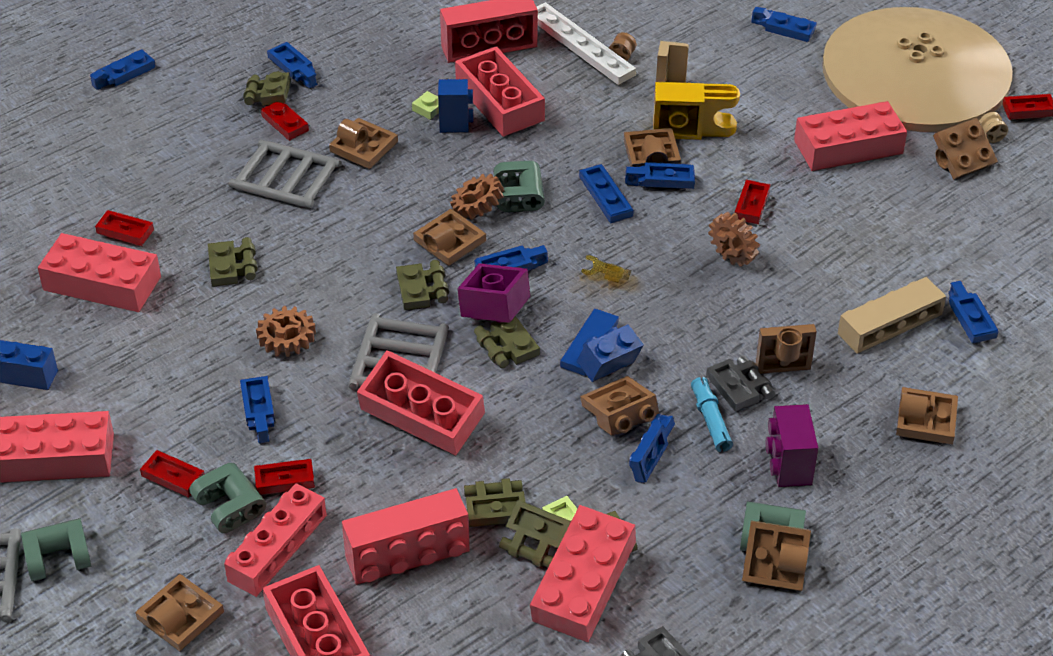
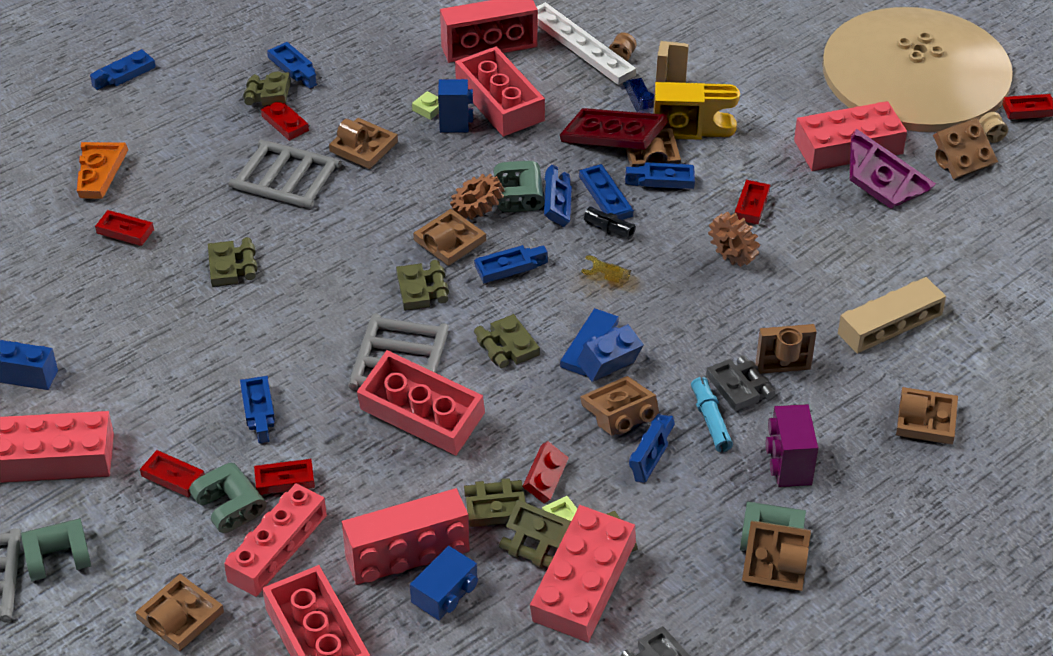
(98, 167): none -> orange wing
(99, 272): coral brick -> none
(285, 331): nougat gear -> none
(444, 583): none -> blue brick
(494, 293): magenta brick -> none
(545, 472): none -> plate
(557, 196): none -> blue hinge
(609, 223): none -> black pin
(613, 128): none -> dark red tile
(639, 95): none -> clear blue piece
(784, 24): blue hinge -> none
(884, 173): none -> magenta wing
(971, 314): blue hinge -> none

